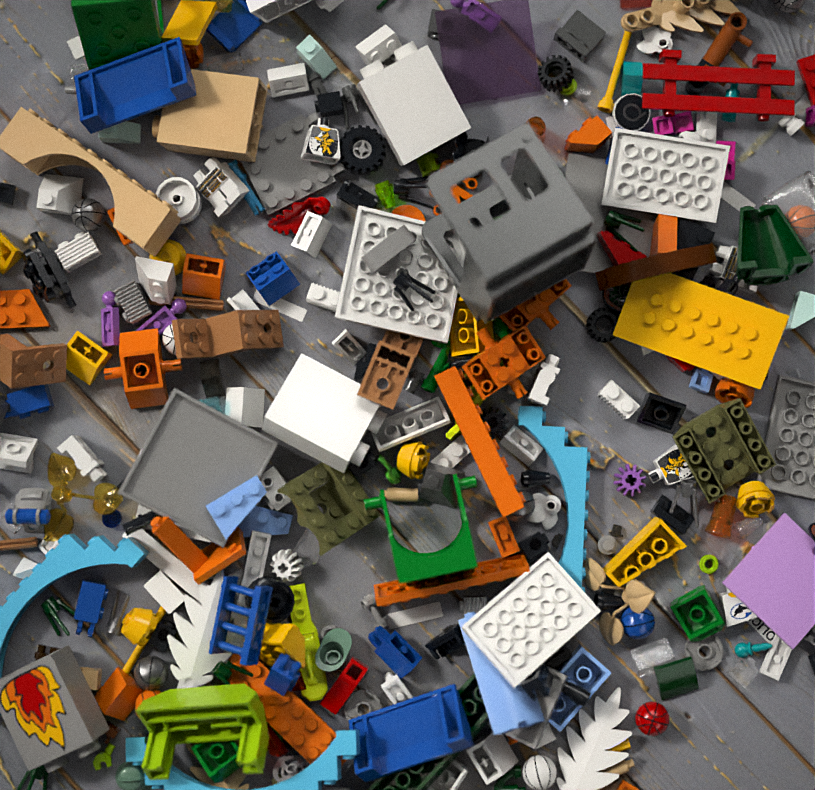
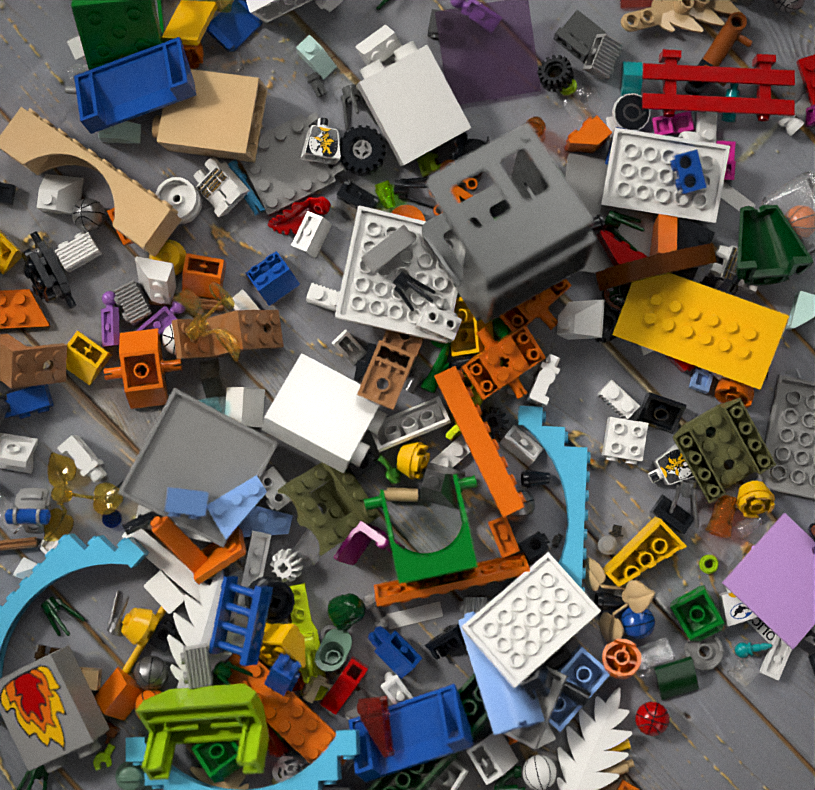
(89, 604): blue hinge -> none
(186, 501): none -> medium blue brick
(197, 666): none -> light grey brick
(199, 326): none -> clear yellow plant
(283, 306): white sticker -> none
(288, 80): white panel -> none
(311, 688): none -> dark tan bracket
(329, 104): black brick -> none
(345, 611): none -> dark green hair
(358, 541): none -> magenta piece
(376, 719): none -> clear red slope
(438, 323): none -> white brick
(543, 512): white plate -> none
(581, 320): none -> white slope
(598, 223): none -> black bush
(603, 56): none -> light grey brick
(606, 104): yellow piece -> none
(621, 659): none -> orange cylinder
(624, 440): none -> white brick
(633, 474): medium lavender gear -> none
(653, 37): white plate -> none
(693, 170): none -> blue brick

